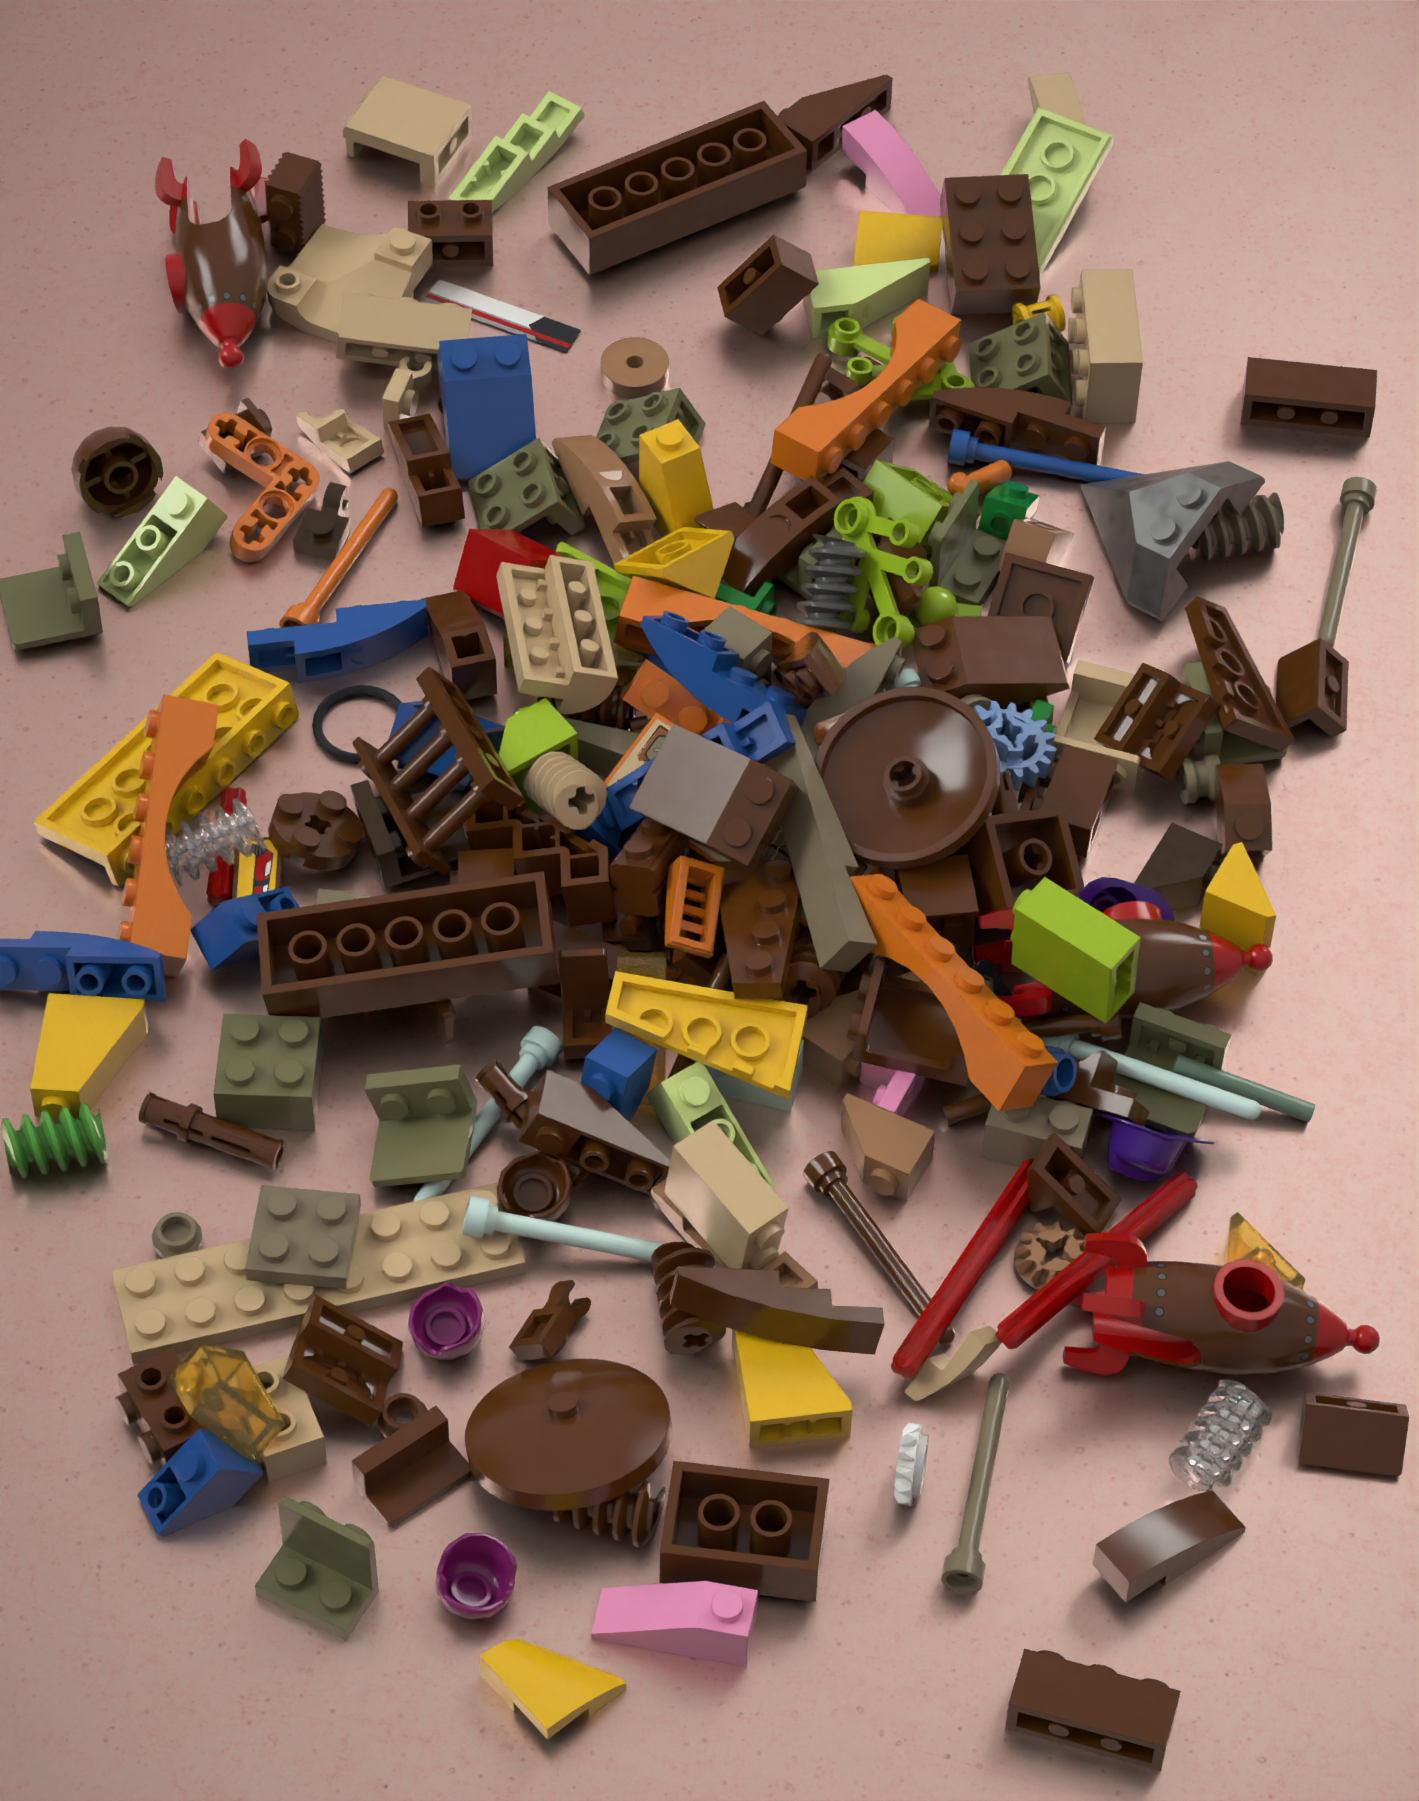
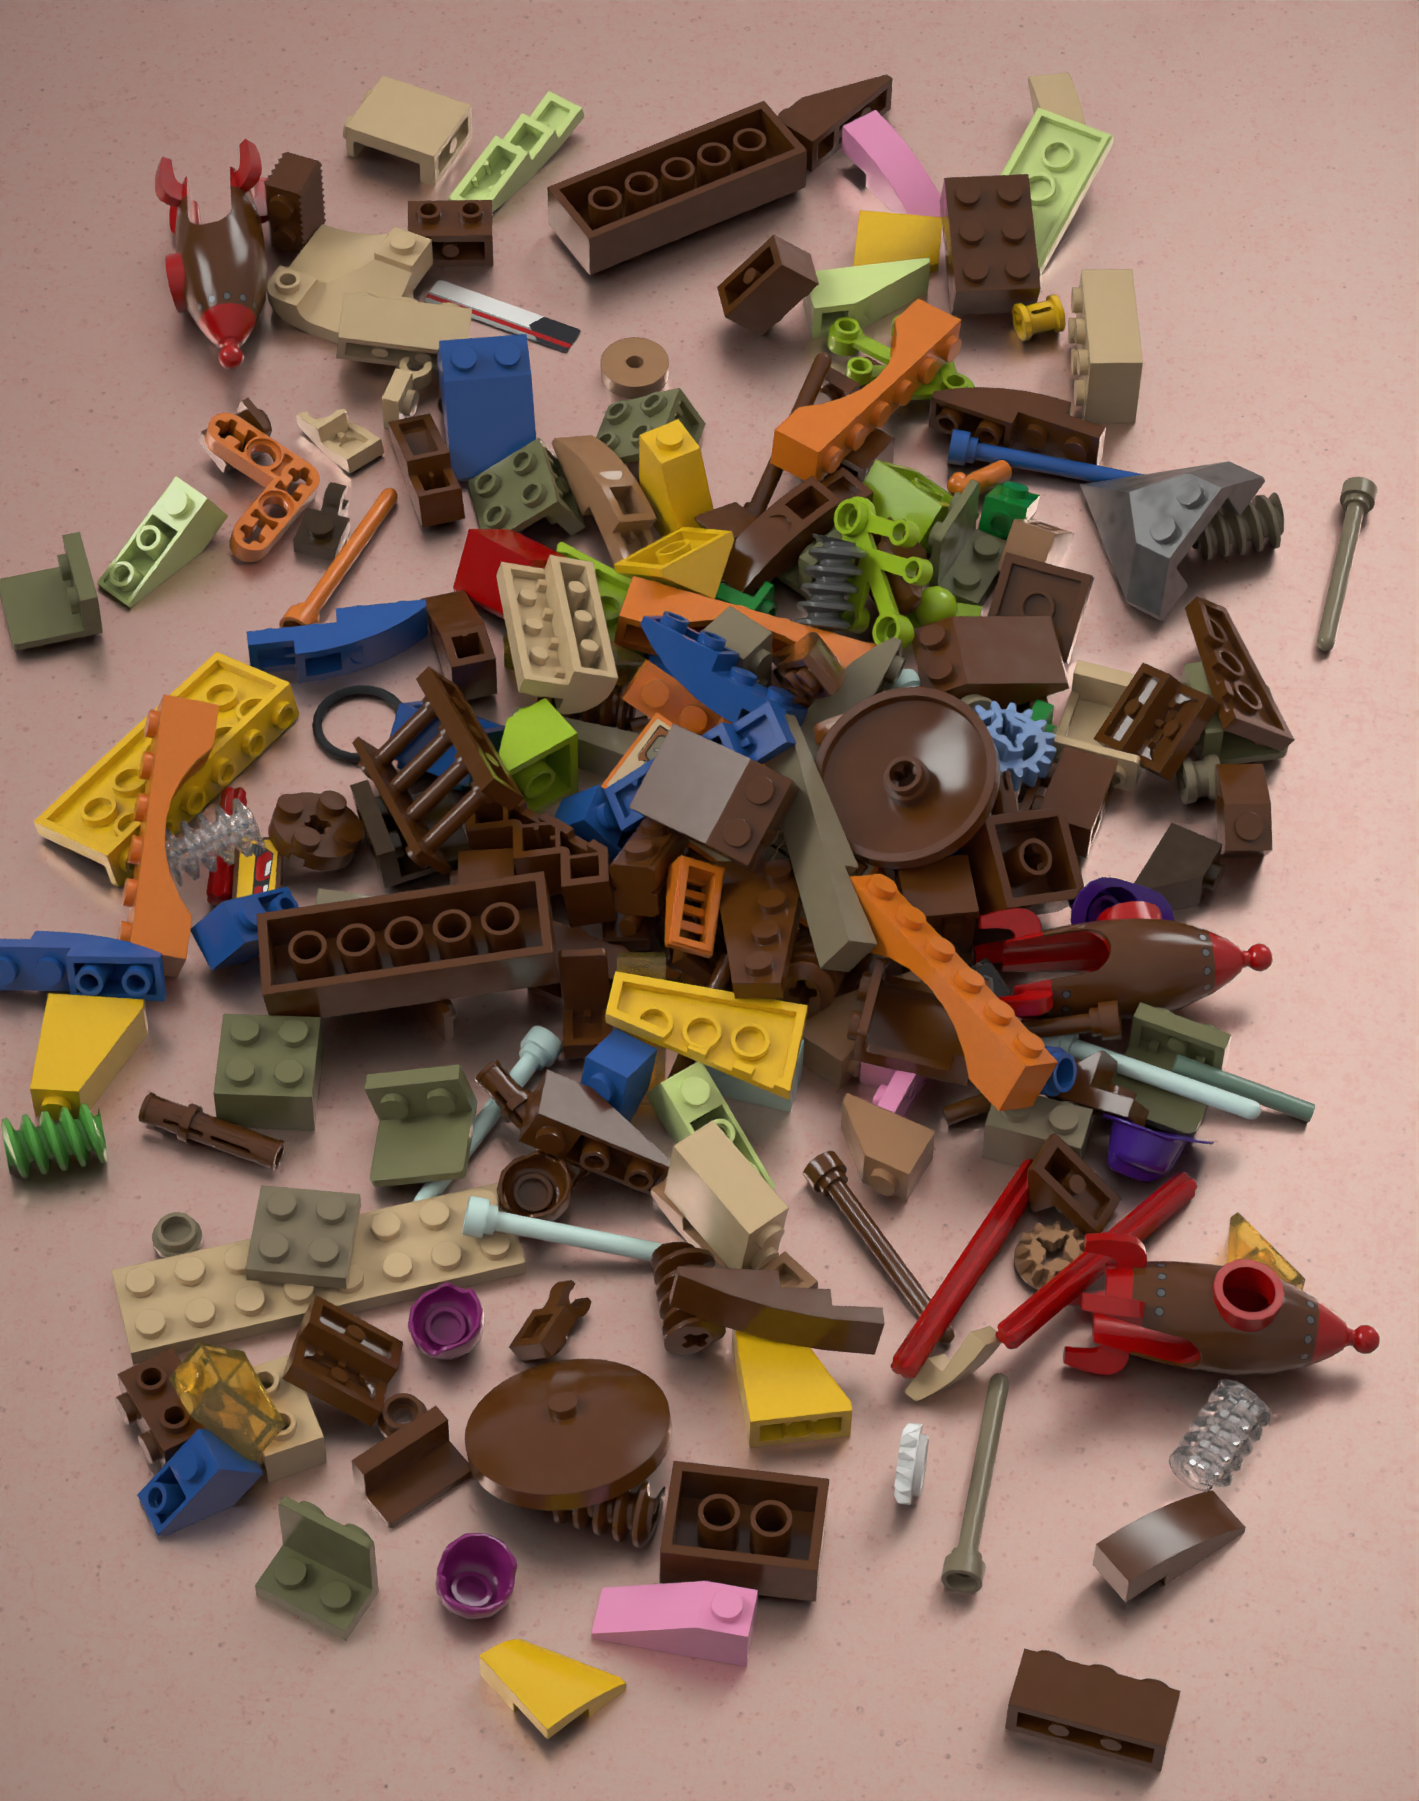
(116, 471): reddish brown cylinder -> none
(566, 789): tan piece -> none
(1024, 358): olive bracket -> none
(1074, 949): lime brick -> none
(1238, 904): yellow slope -> none
(1309, 397): reddish brown brick -> none
(1314, 687): reddish brown panel -> none
(1353, 1434): reddish brown panel -> none

